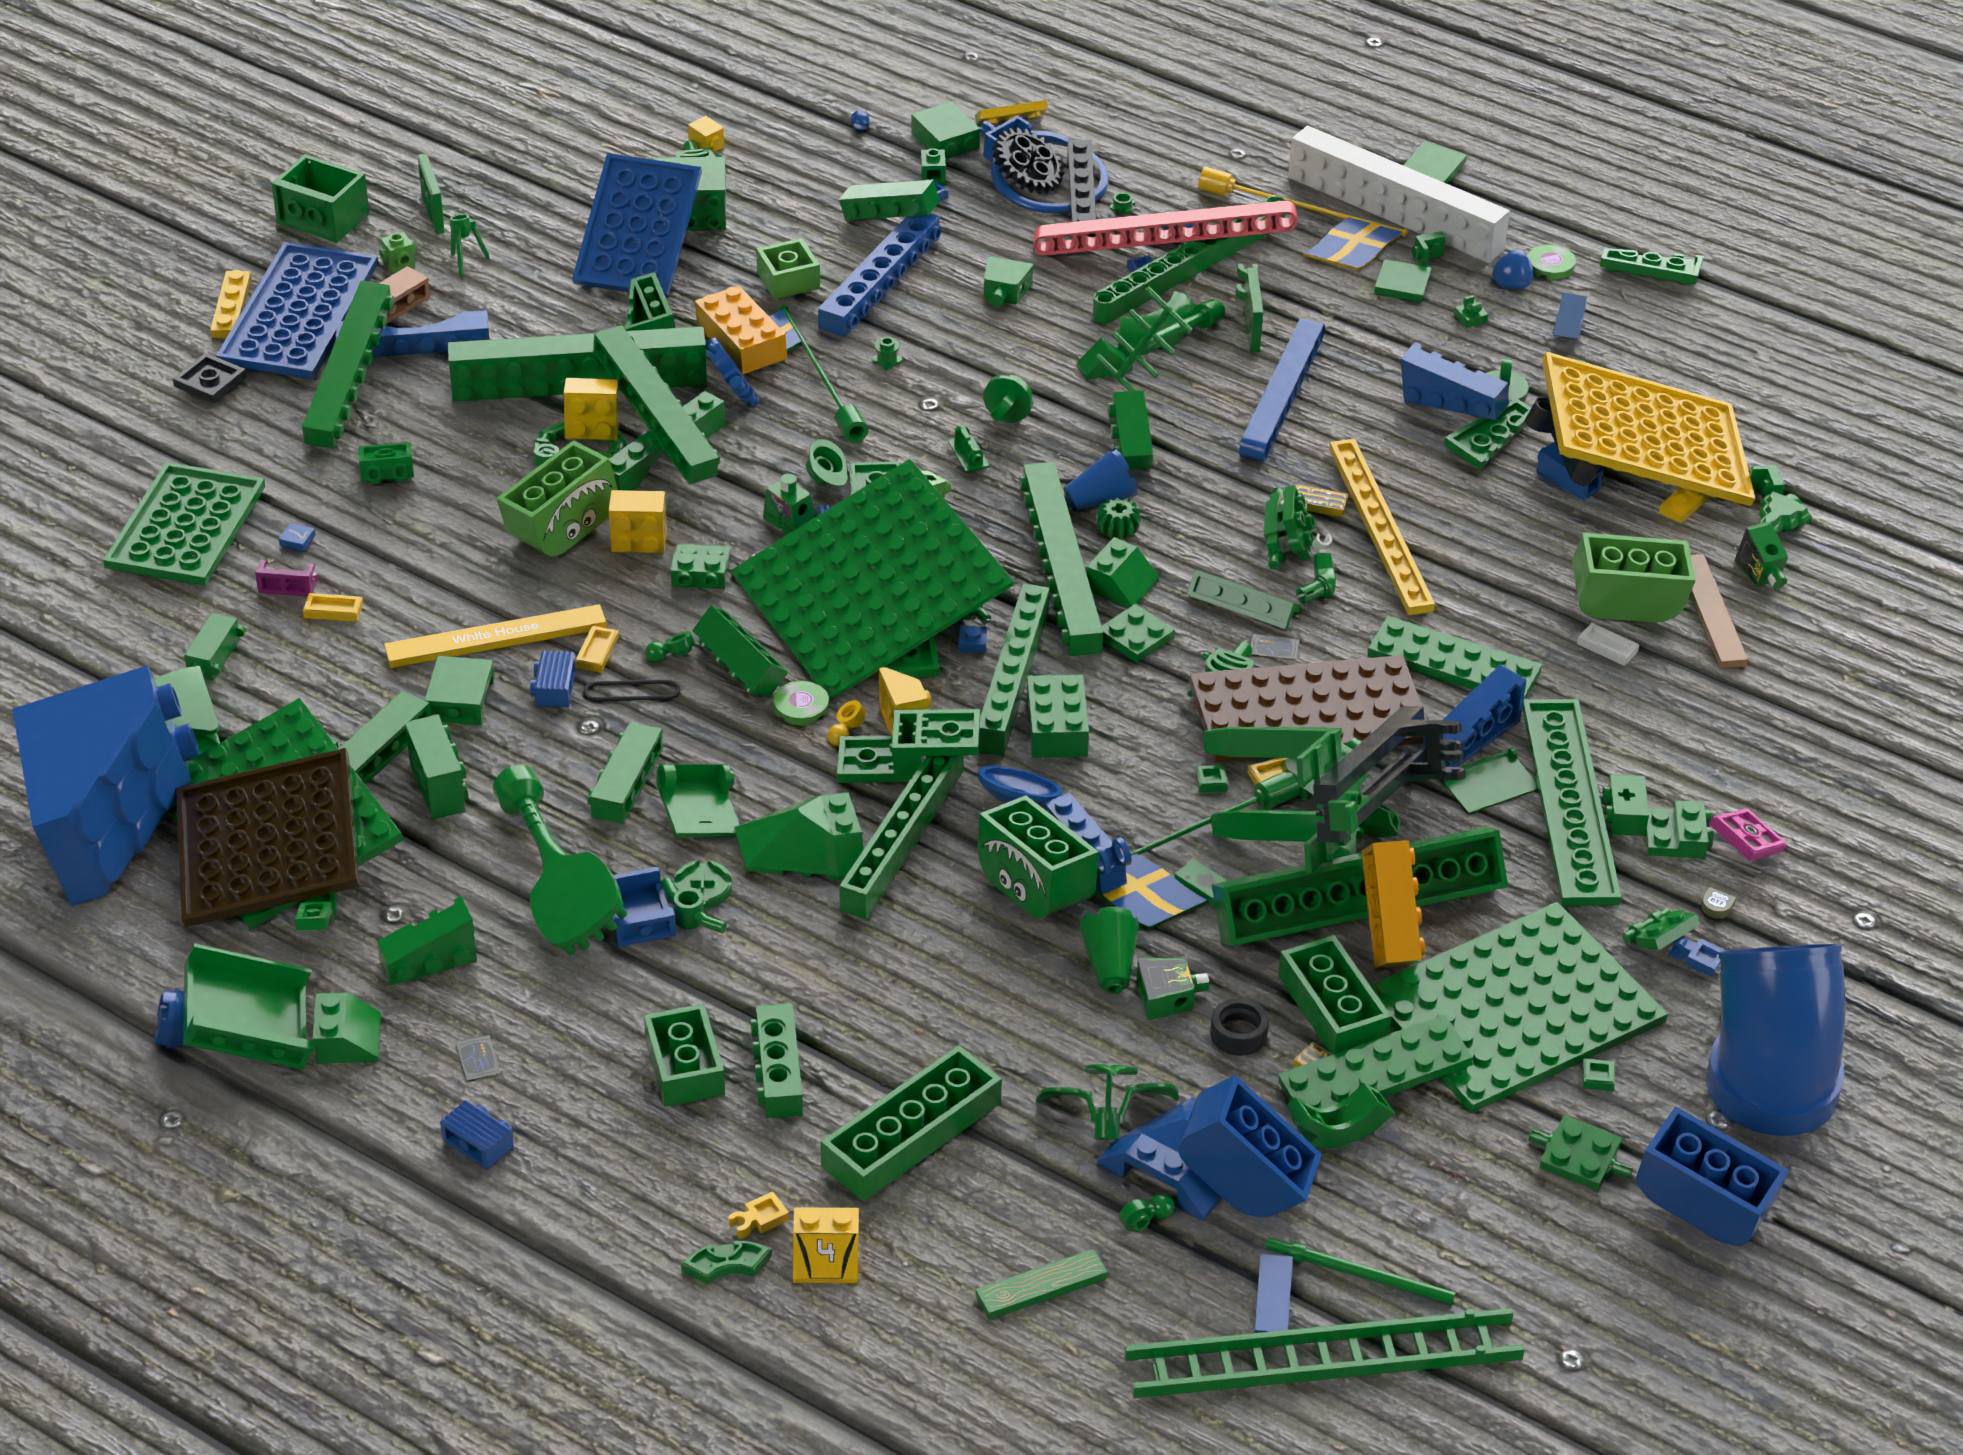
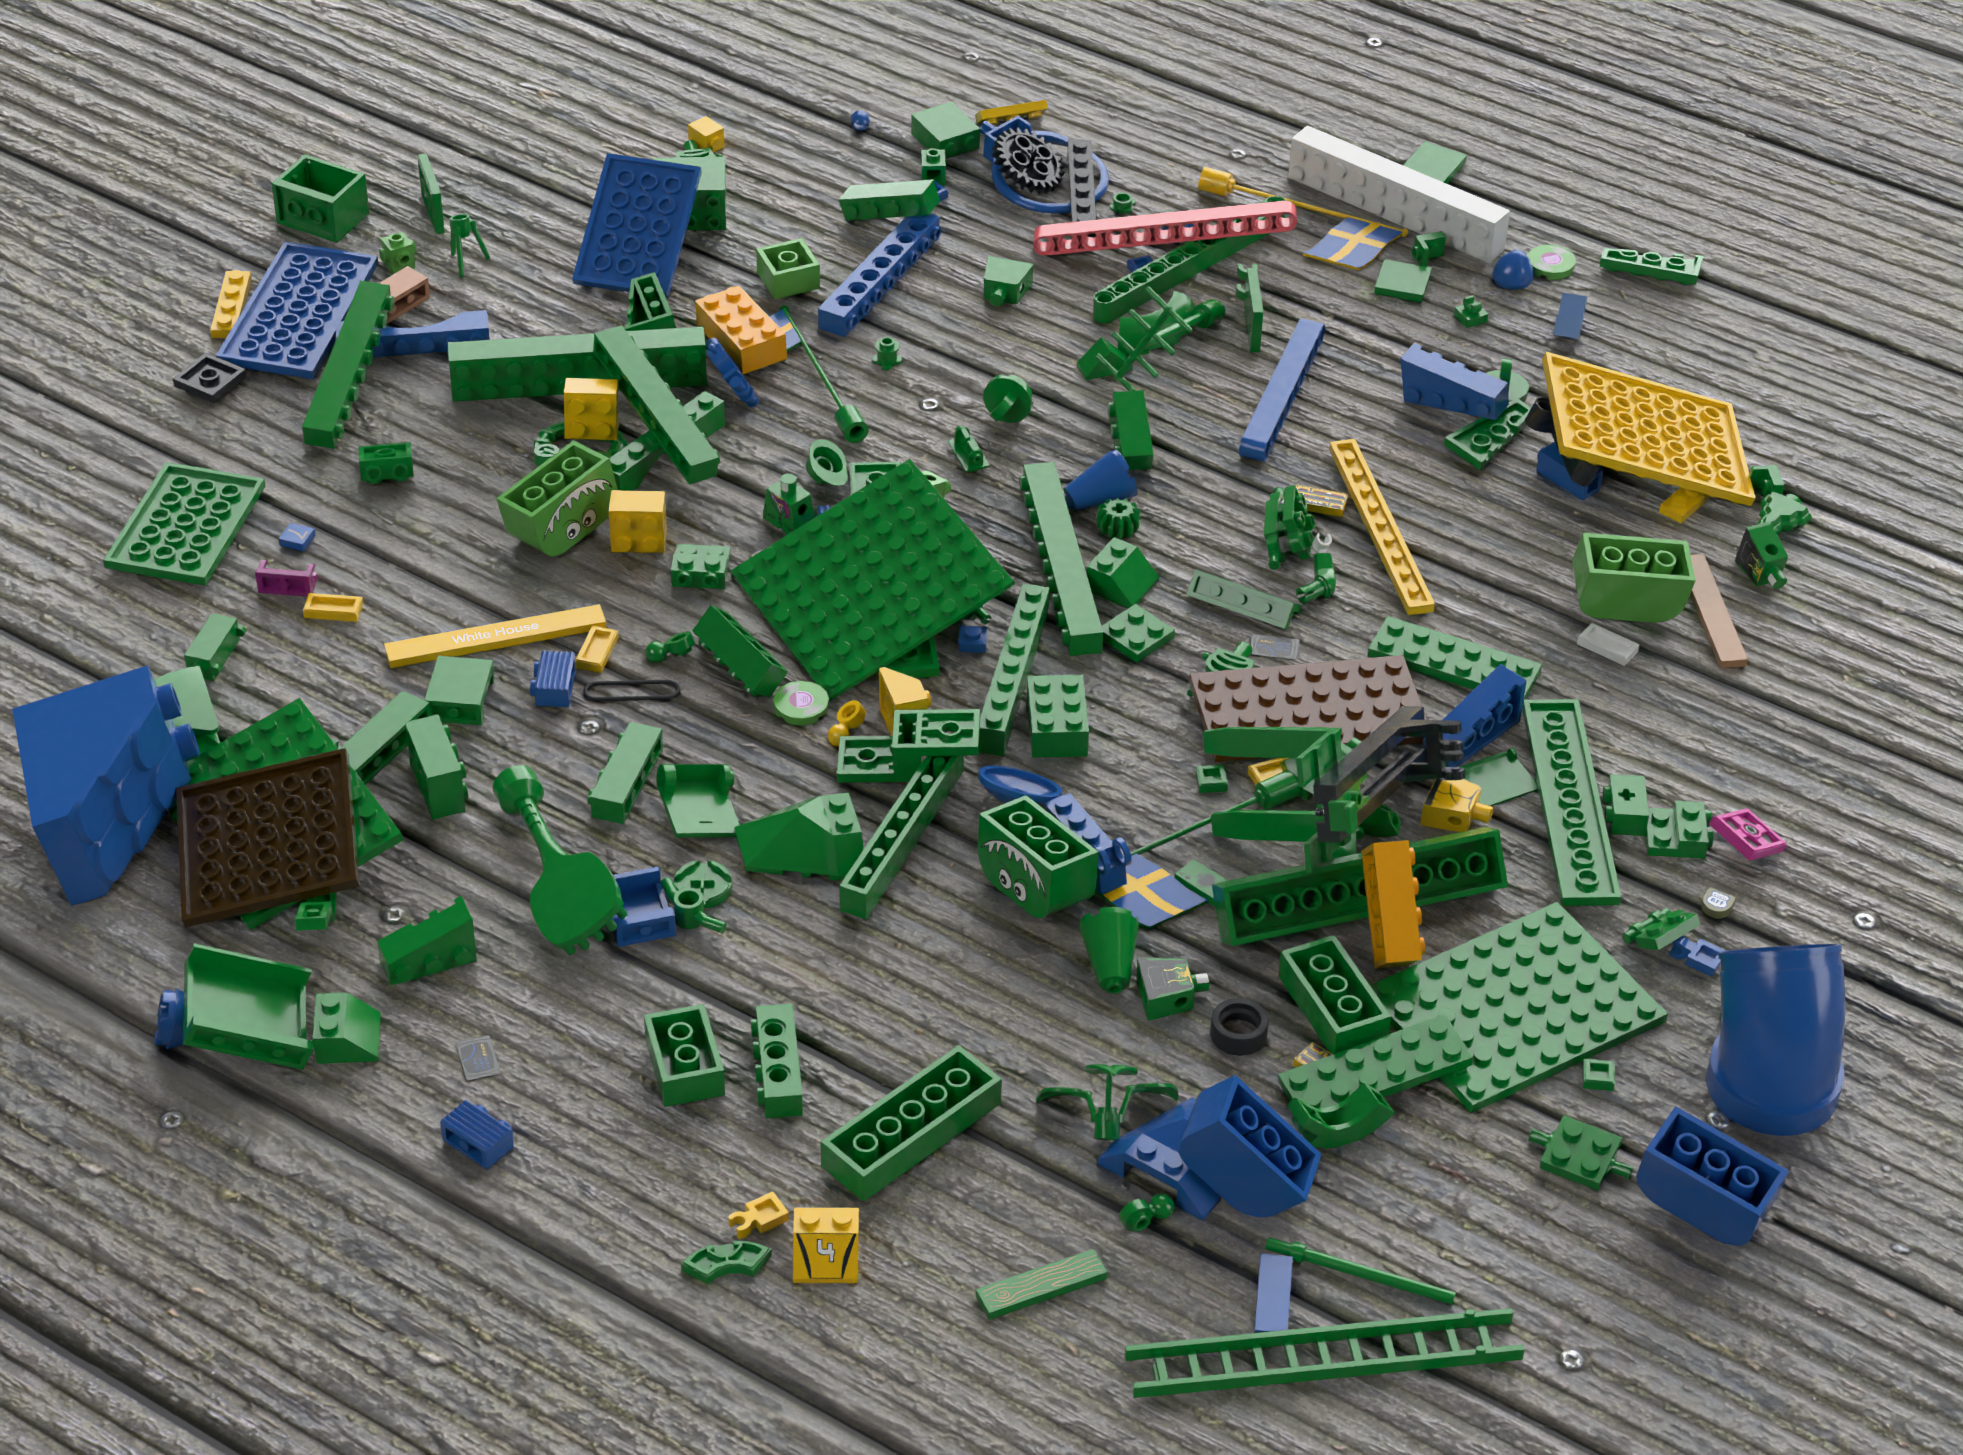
(1454, 806): none -> yellow torso

